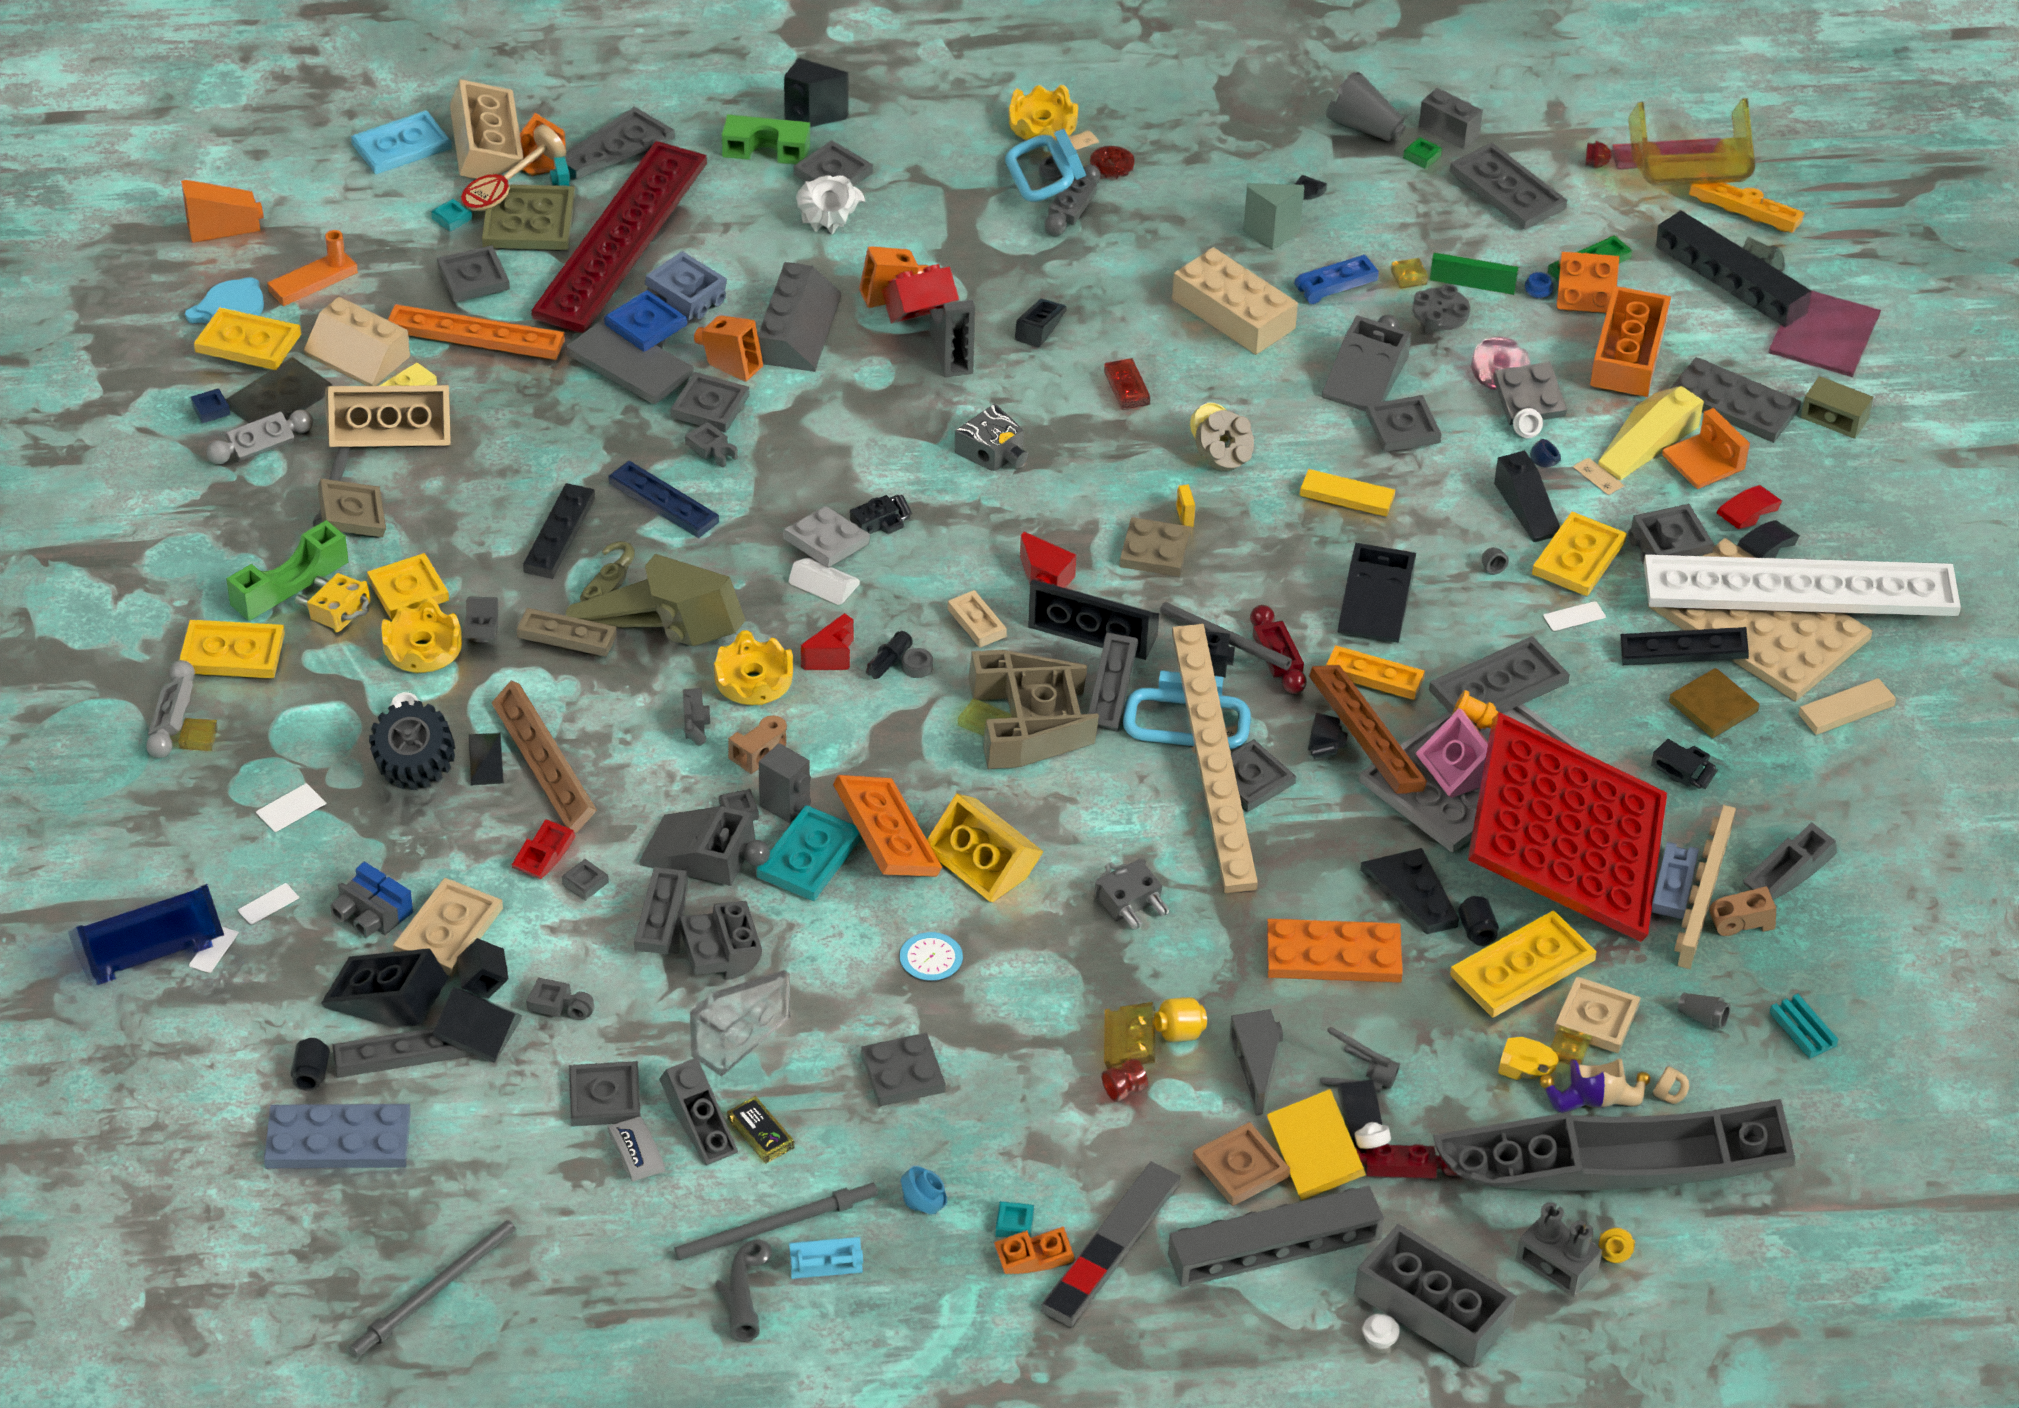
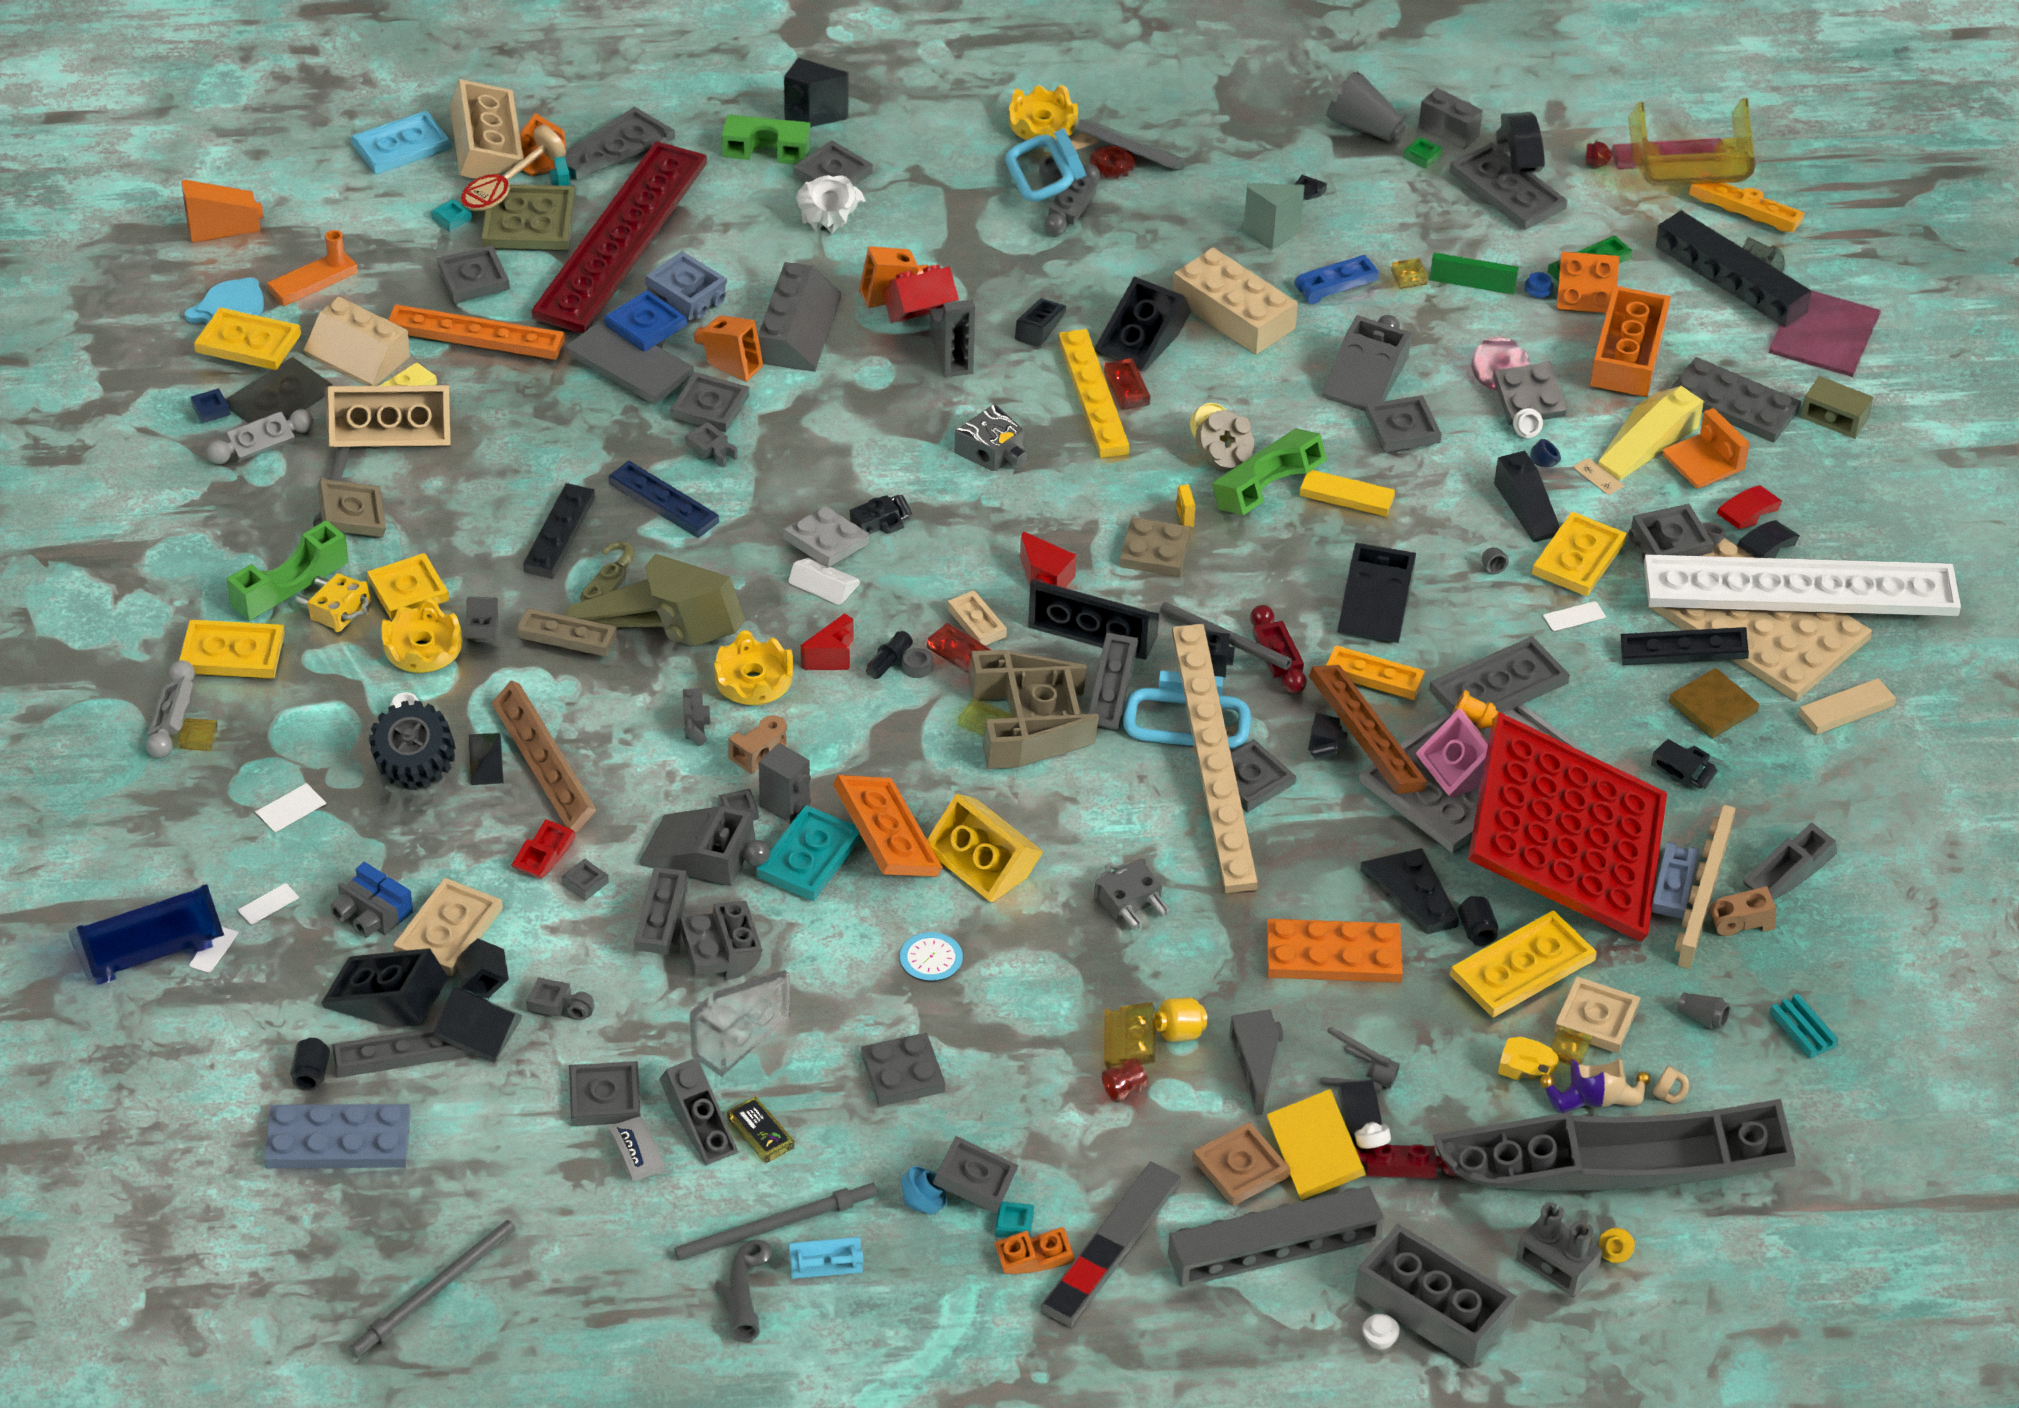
(954, 646): none -> clear red plate
(975, 1174): none -> dark grey plate
(1093, 393): none -> yellow plate
(1131, 144): none -> dark grey tile
(1143, 323): none -> black slope
(1290, 455): none -> bright green arch
(1441, 308): dark grey plate -> none
(1524, 141): none -> black arch
(1714, 531): none -> dark grey hinge

